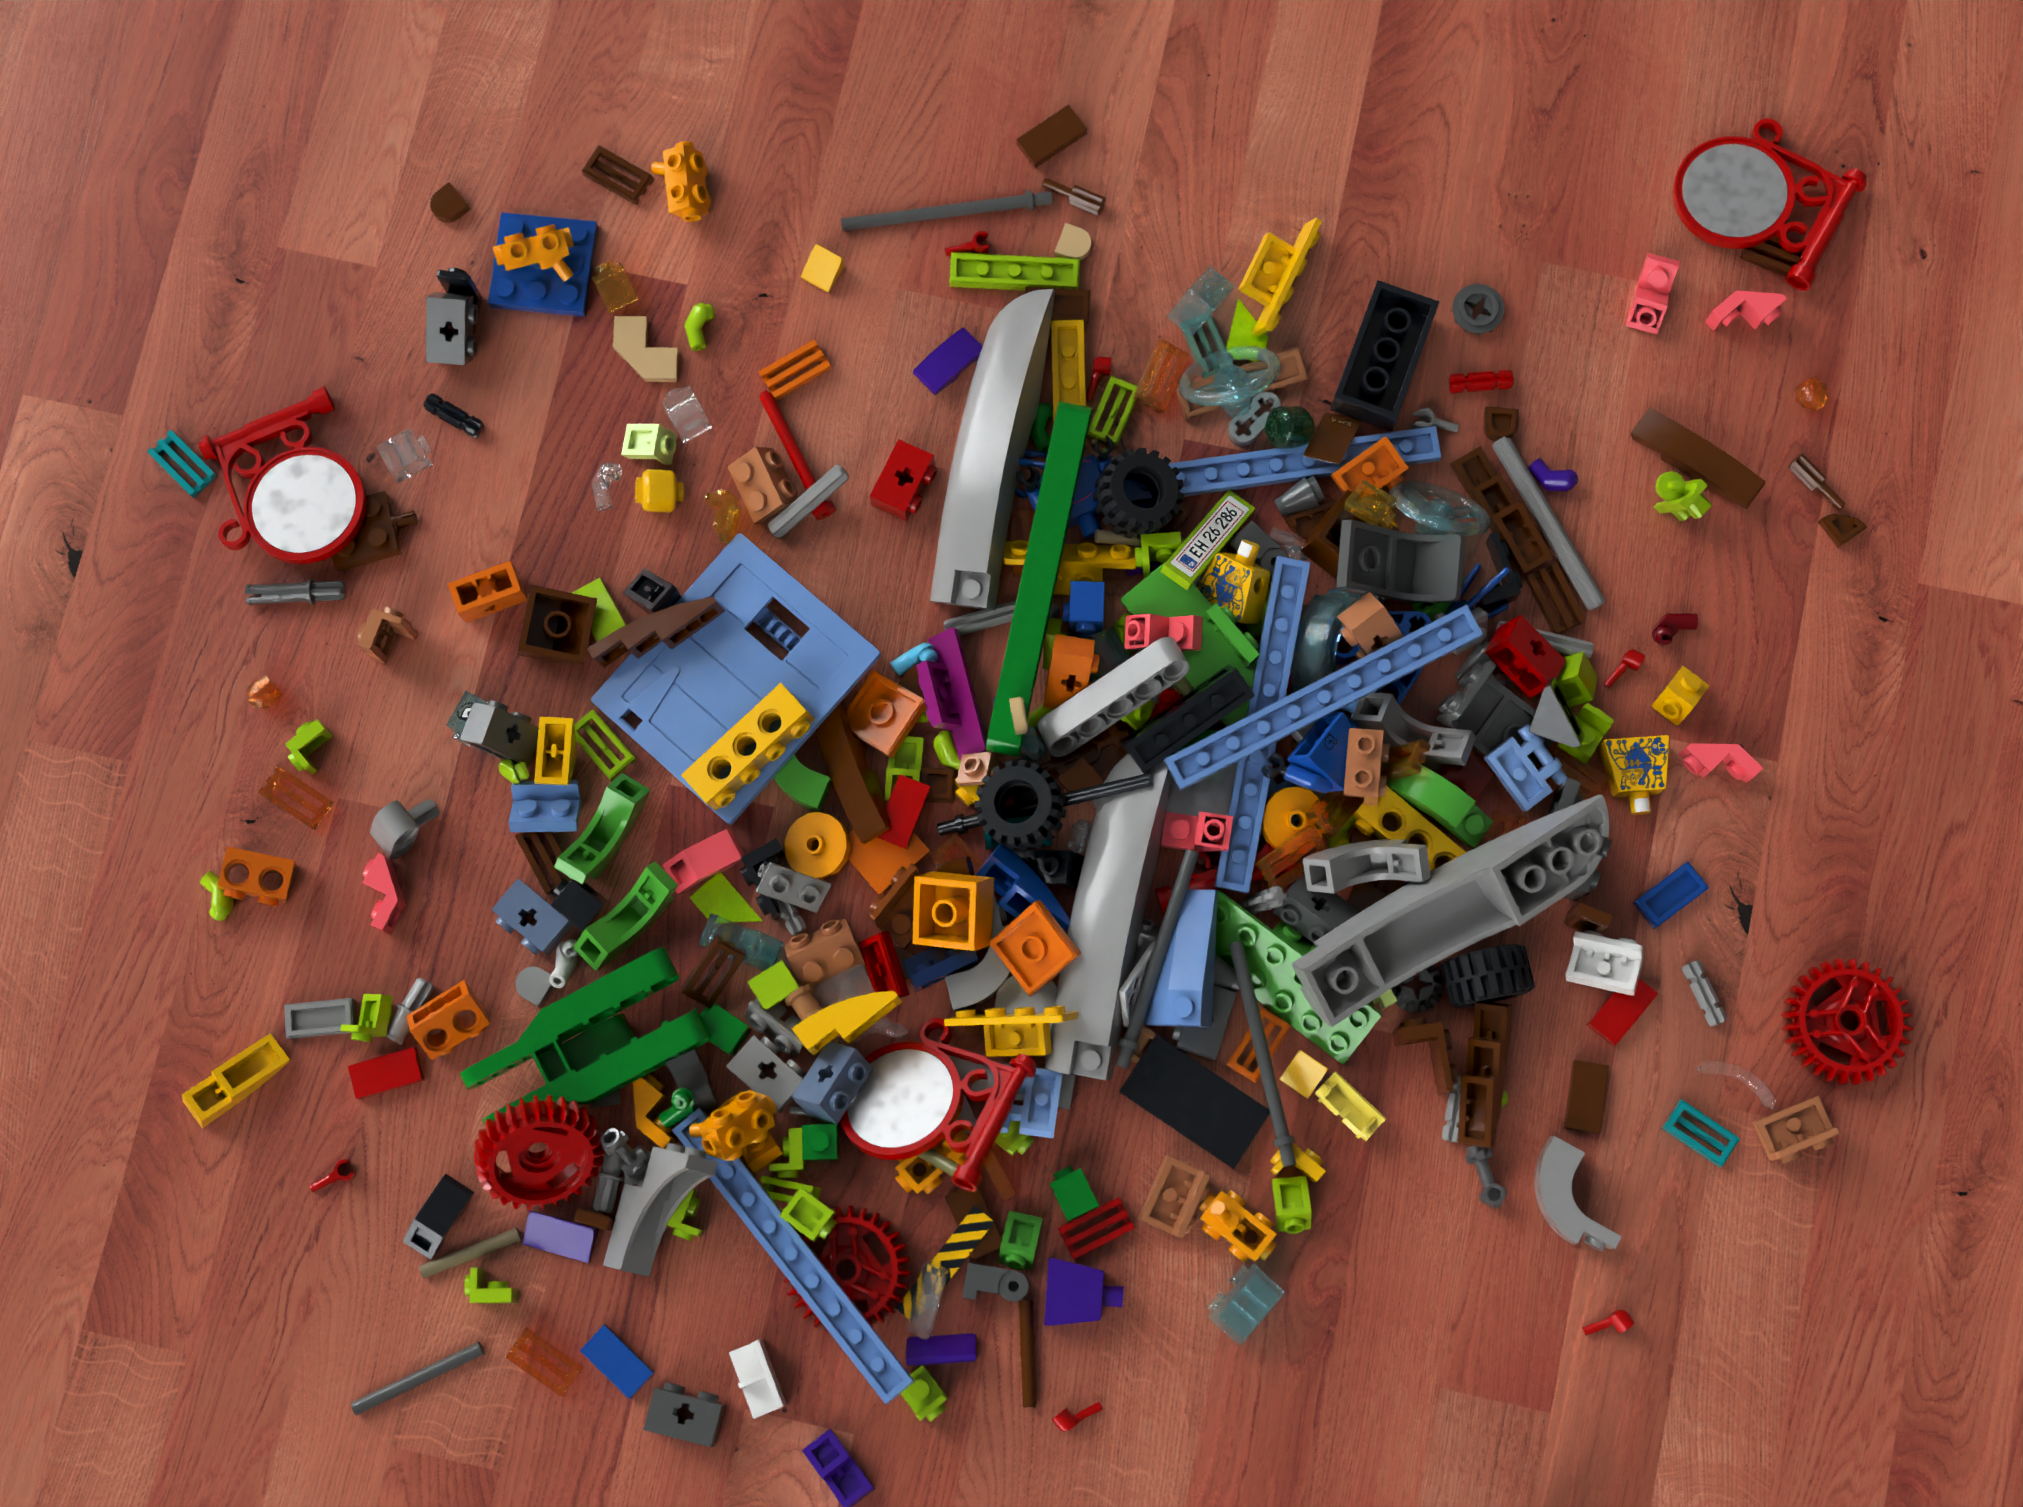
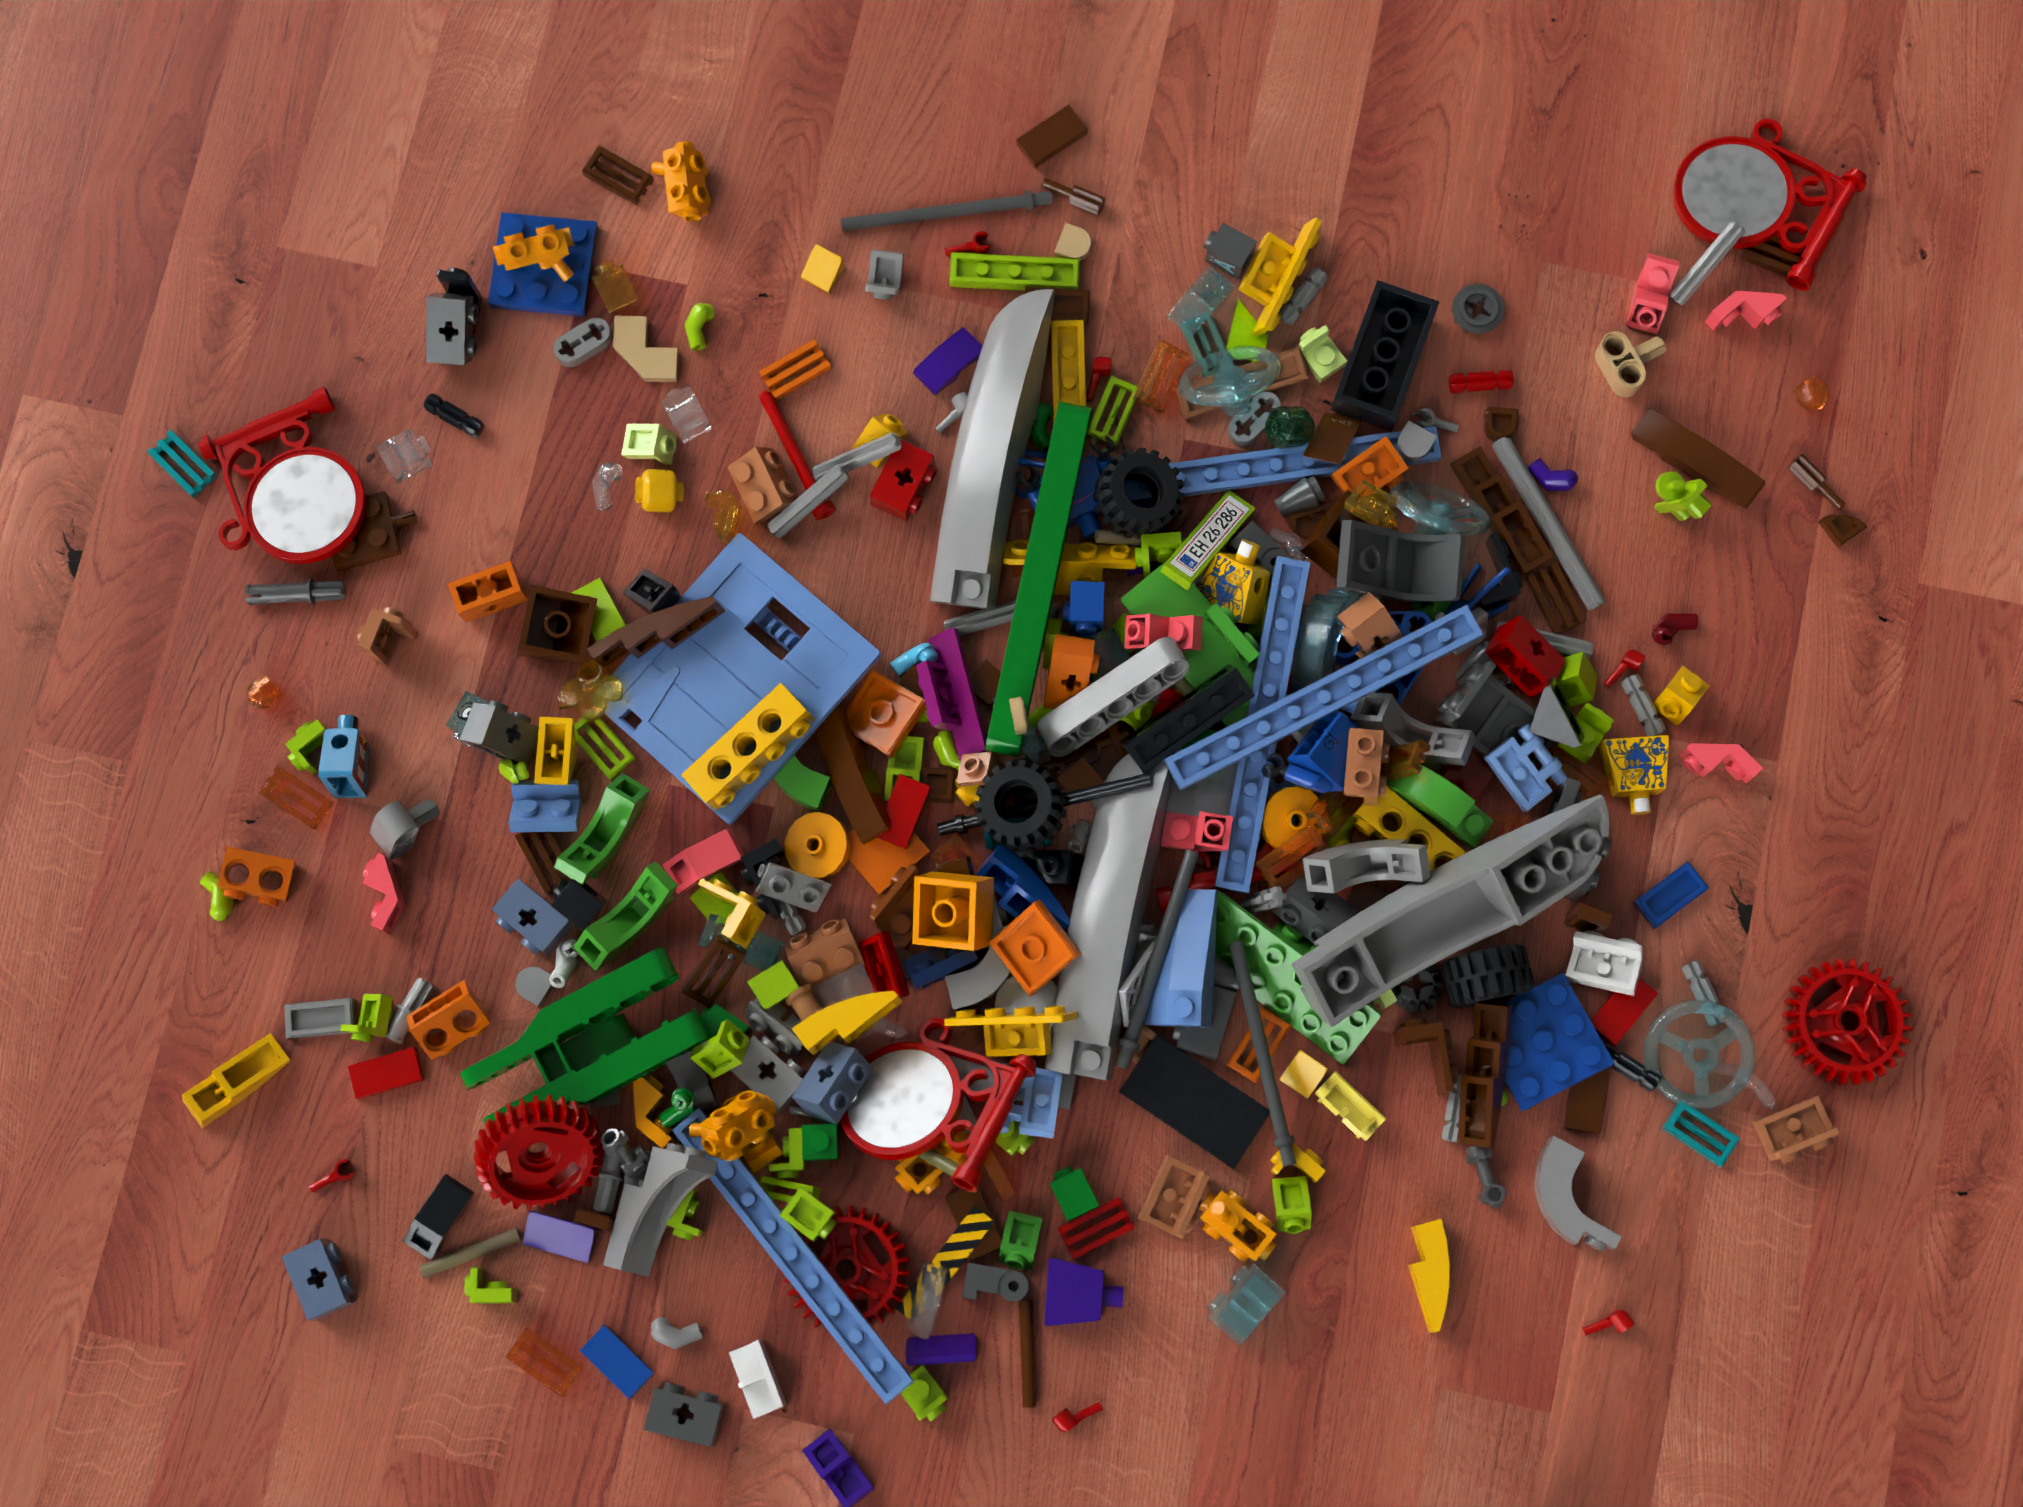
(305, 1267): none -> sand blue brick
(345, 759): none -> dark azure torso
(417, 1378): dark grey bar -> none
(448, 204): reddish brown tile -> none
(577, 339): none -> light grey beam
(590, 695): none -> clear yellow plate
(674, 1337): none -> light grey arm
(721, 1051): none -> lime bracket
(746, 917): none -> yellow bracket
(861, 455): none -> light grey axle
(878, 427): none -> yellow bracket
(885, 273): none -> light grey bracket
(959, 403): none -> light grey hand
(986, 682): none -> reddish brown tile
(1229, 250): none -> dark grey brick
(1303, 296): none -> light grey axle
(1321, 353): none -> yellowish green bracket
(1414, 442): none -> light grey tile
(1432, 1272): none -> yellow slope
(1551, 1043): none -> blue plate
(1628, 362): none -> tan beam
(1632, 1068): none -> black axle
(1643, 706): none -> light grey axle
(1707, 263): none -> light grey axle
(1736, 1030): none -> clear light blue piece

